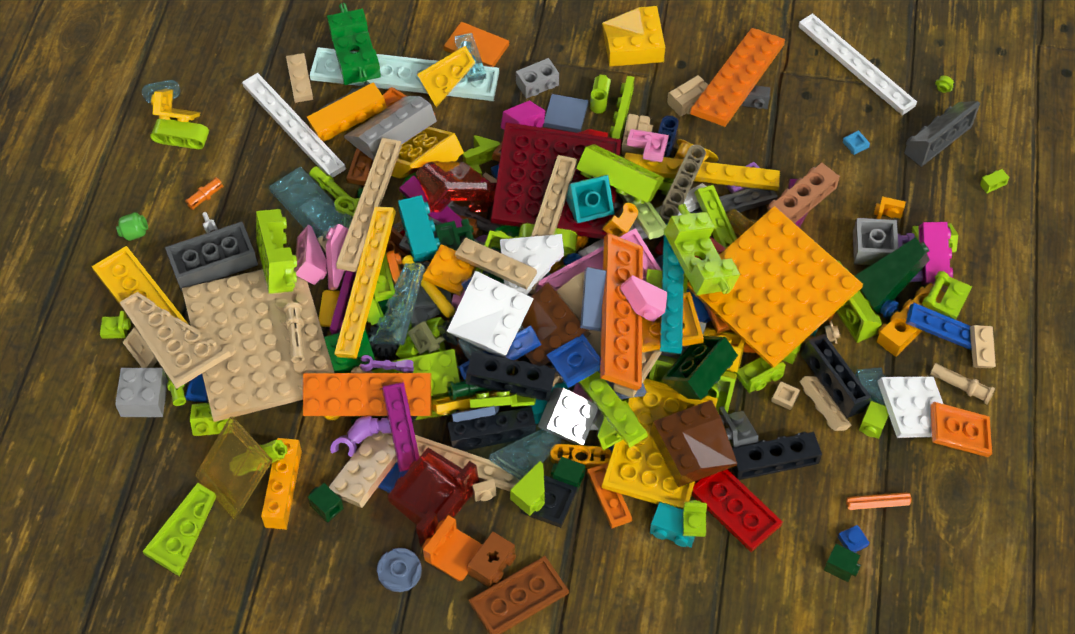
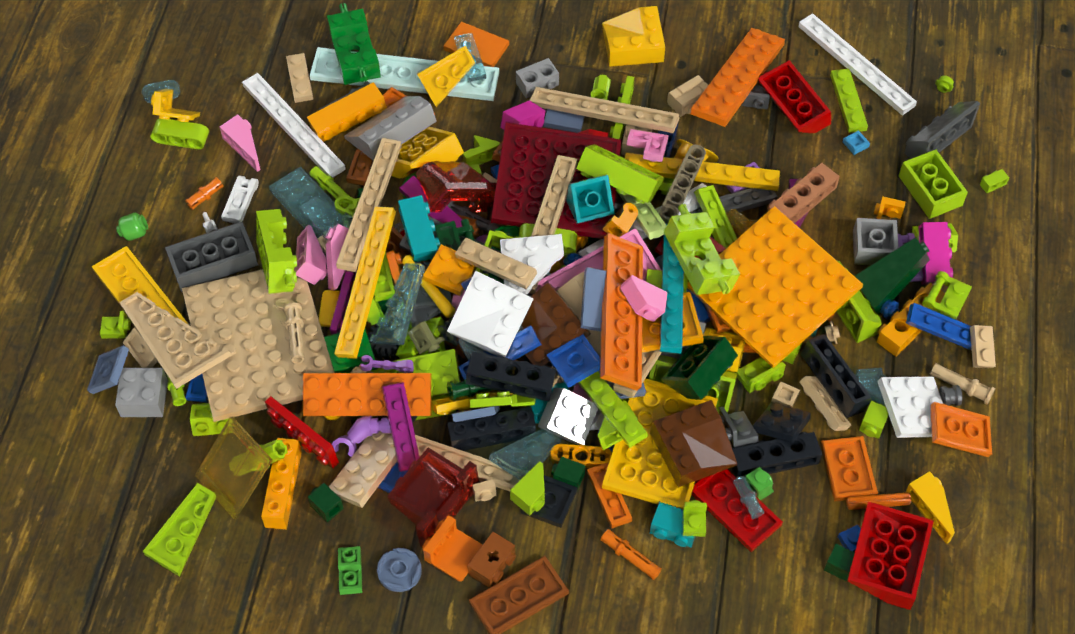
(108, 369): none -> sand blue tile
(239, 137): none -> bright pink slope
(239, 199): none -> white plate
(300, 431): none -> red plate
(350, 570): none -> bright green slope
(605, 109): none -> tan plate
(628, 552): none -> orange pin
(748, 497): none -> clear light blue axle
(761, 482): none -> bright green brick
(782, 422): none -> black plate
(796, 98): none -> red slope
(848, 468): none -> orange tile
(849, 100): none -> lime plate
(890, 554): none -> red slope
(931, 501): none -> yellow slope
(932, 184): none -> lime brick
(951, 395): none -> dark grey wheel

